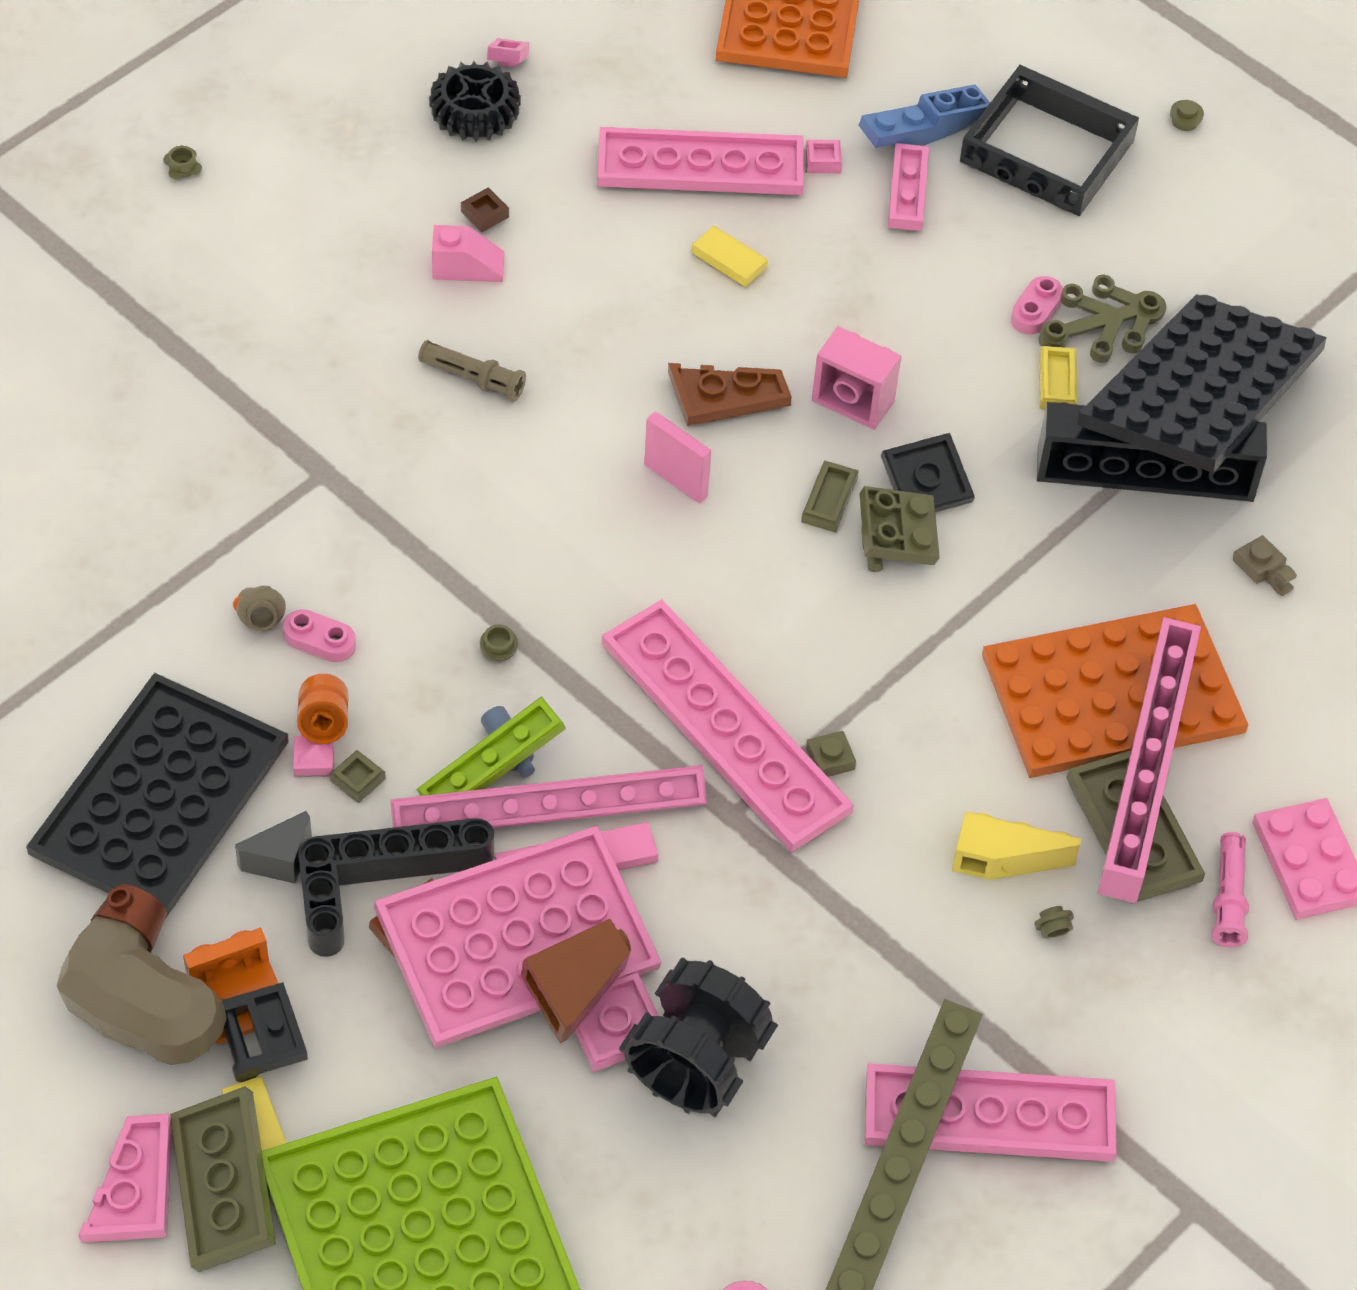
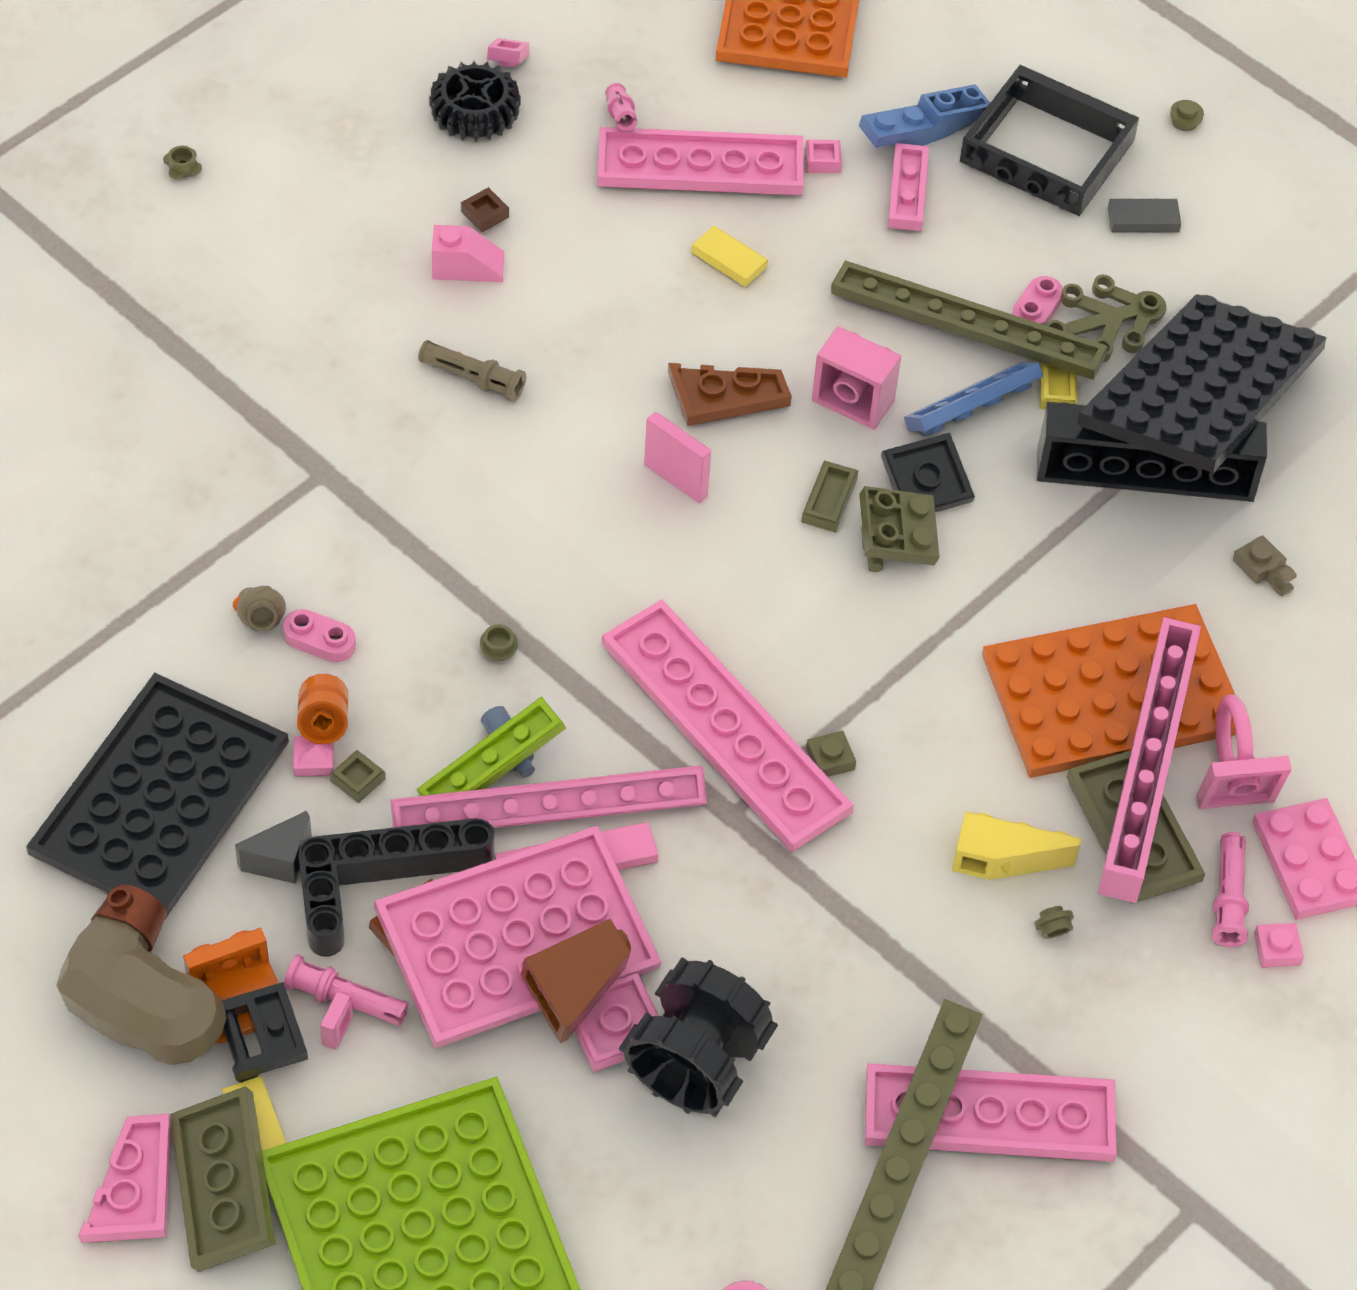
(326, 983): none -> bright pink pin
(336, 1020): none -> bright pink tile
(621, 107): none -> bright pink pin
(969, 319): none -> olive plate
(984, 393): none -> medium blue plate
(1144, 215): none -> dark grey tile
(1244, 777): none -> bright pink tile
(1278, 945): none -> bright pink plate

